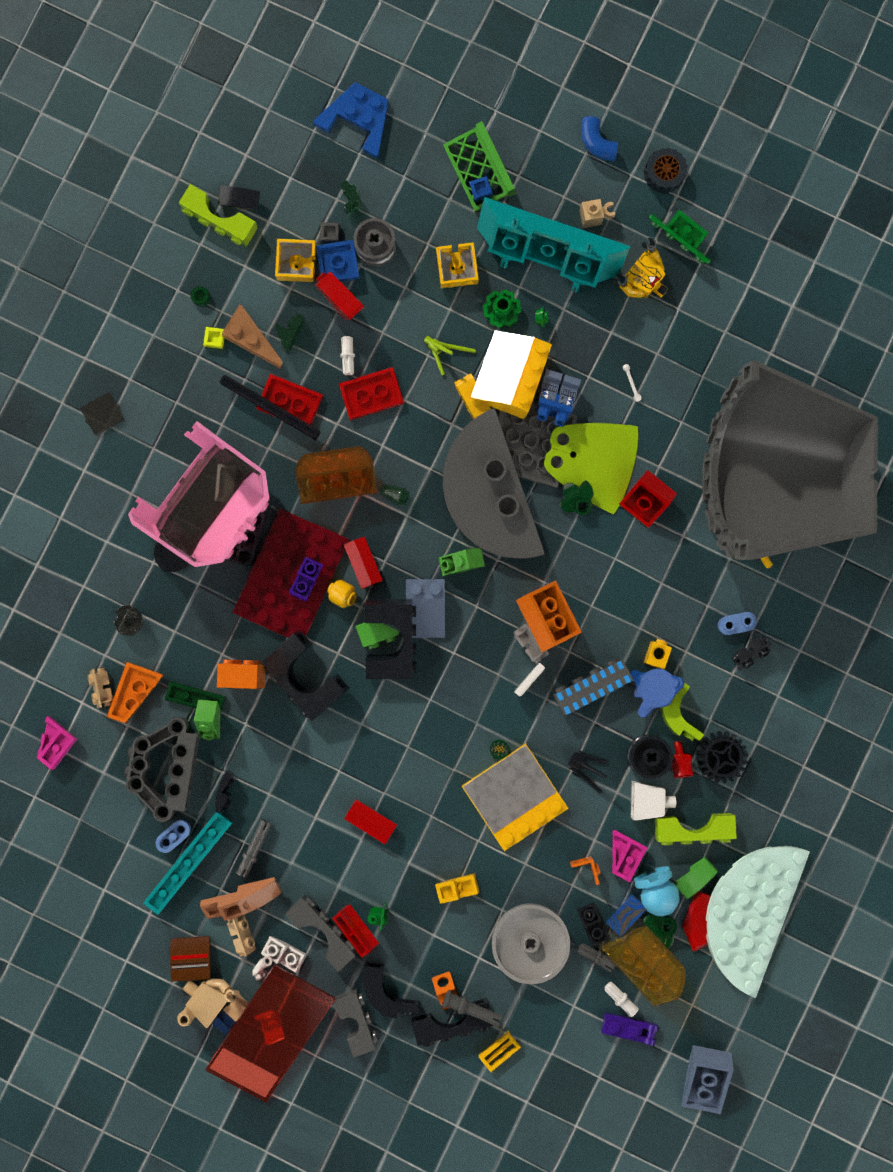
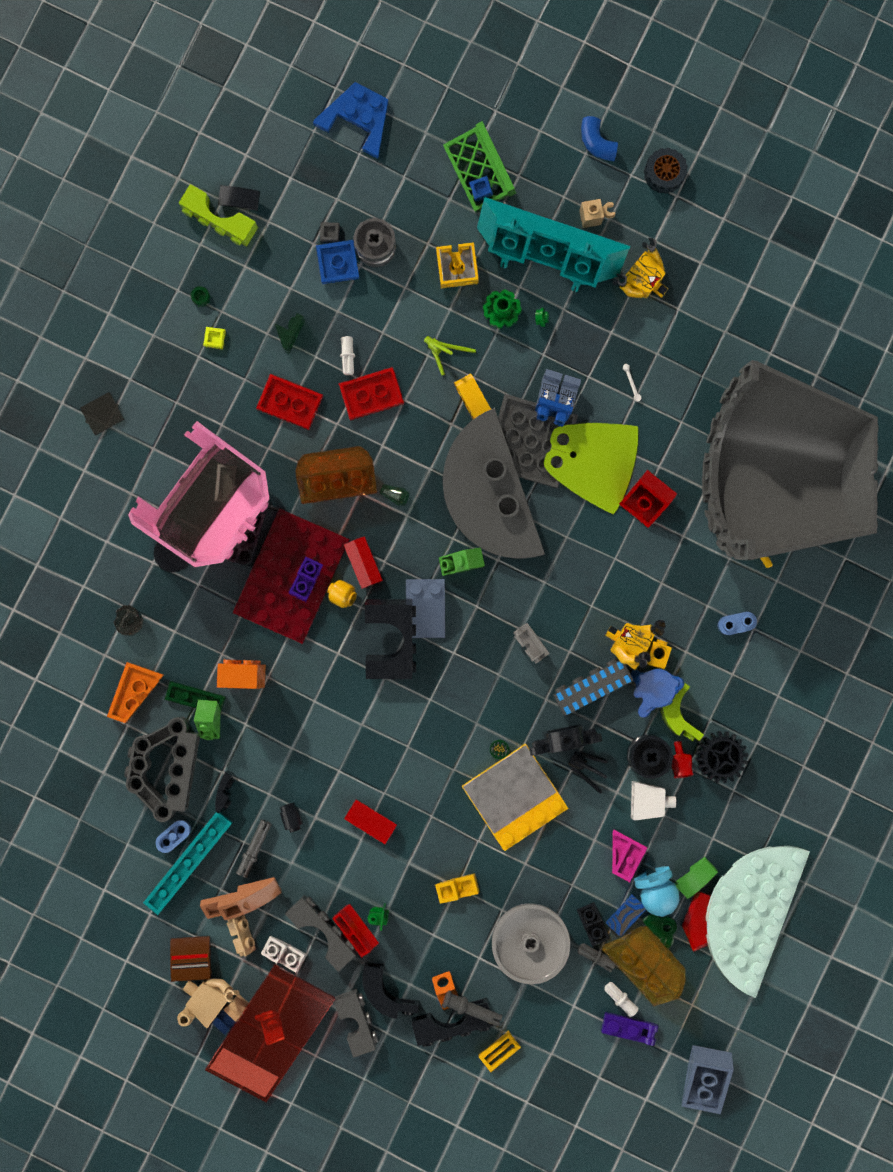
(54, 743): dark pink wing -> none
(100, 695): tan hinge -> none
(245, 333): medium nougat wing -> none
(262, 964): white arm -> none
(270, 407): black axle -> none
(281, 666): black arch -> none
(287, 258): piece -> none
(291, 817): none -> black brick
(338, 295): red slope -> none
(351, 193): clear green bracket -> none
(373, 633): bright green slope -> none
(511, 372): slope -> none
(527, 682): white tile -> none
(548, 616): orange brick -> none
(564, 739): none -> black piece
(575, 495): dark green plate -> none
(594, 867): orange bracket -> none
(633, 642): none -> yellow torso
(686, 231): green bracket -> none
(720, 827): lime arch -> none
(758, 649): black hinge -> none

